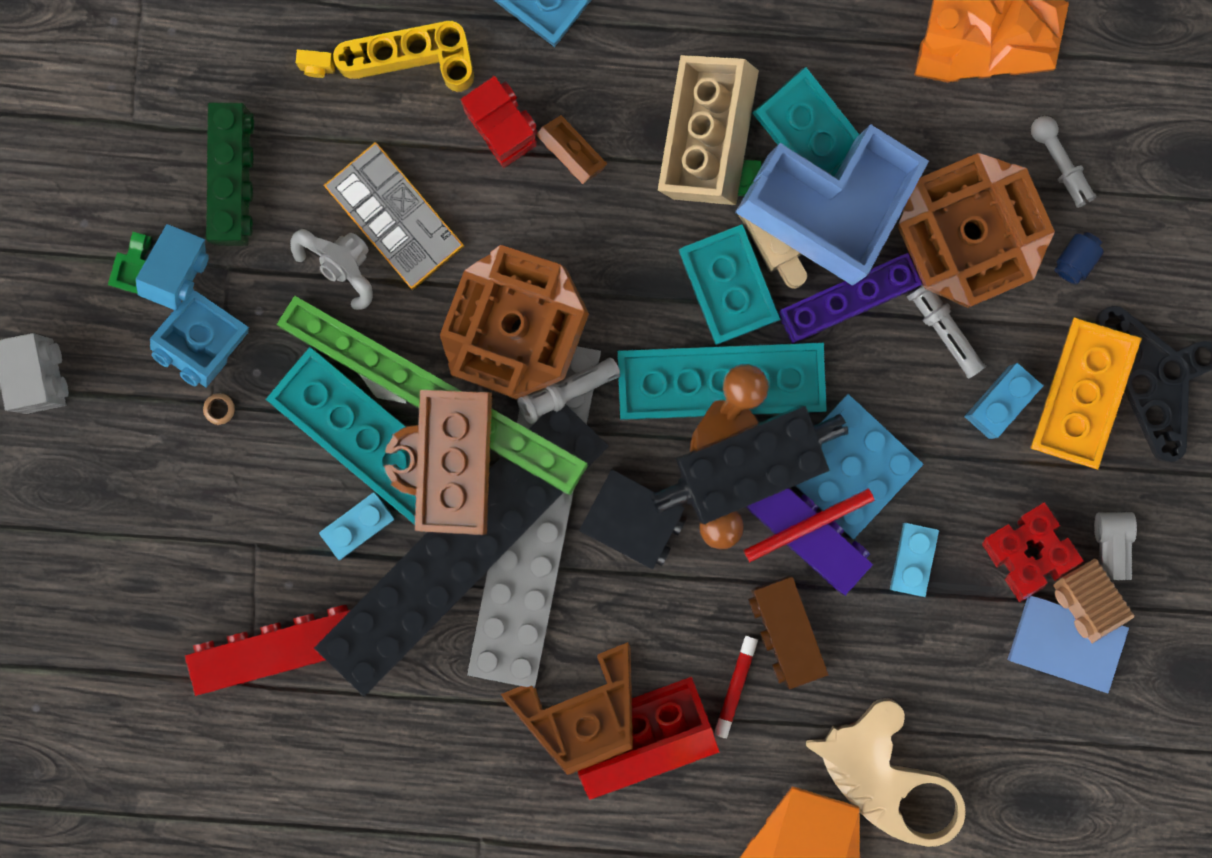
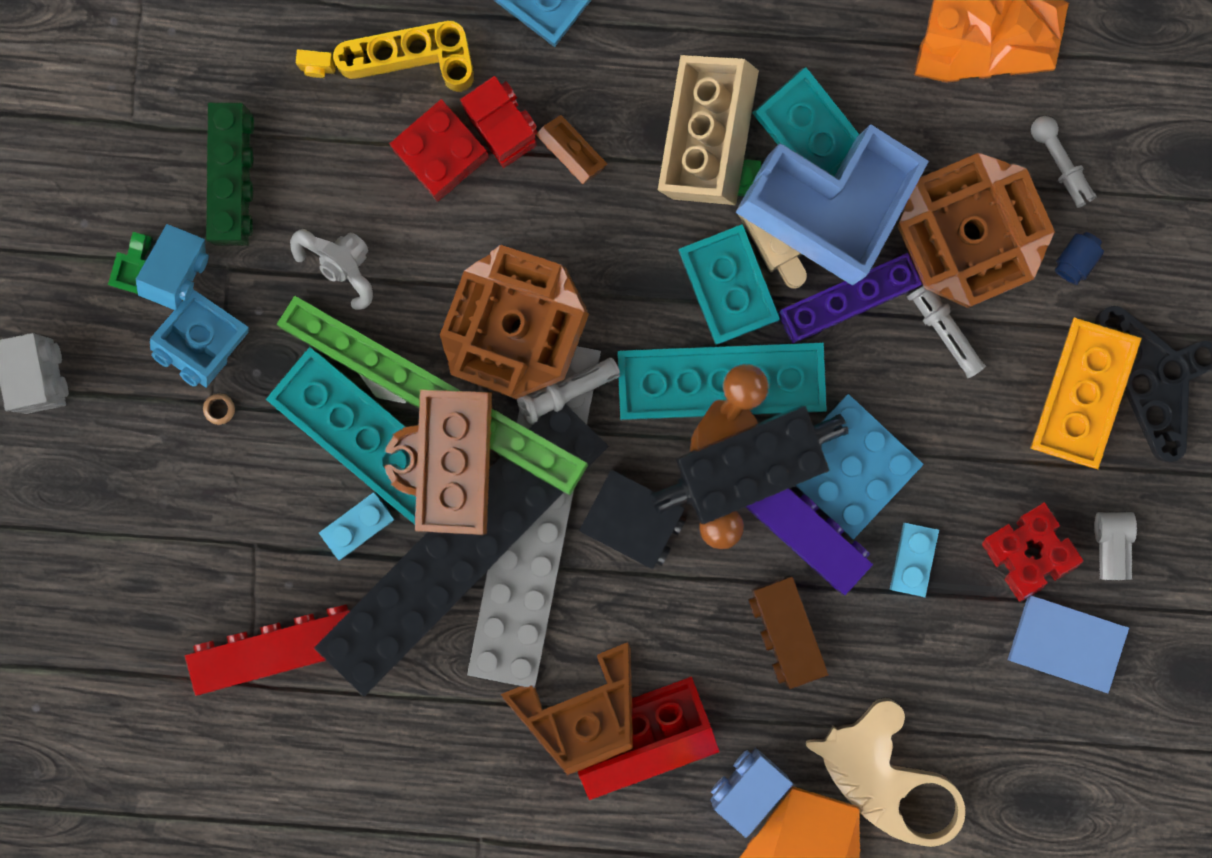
(394, 216): tile -> none
(439, 150): none -> red brick
(736, 687): red bar -> none
(749, 791): none -> medium blue brick
(809, 525): red bar -> none
(1003, 401): dark azure brick -> none
(1092, 601): medium nougat brick -> none

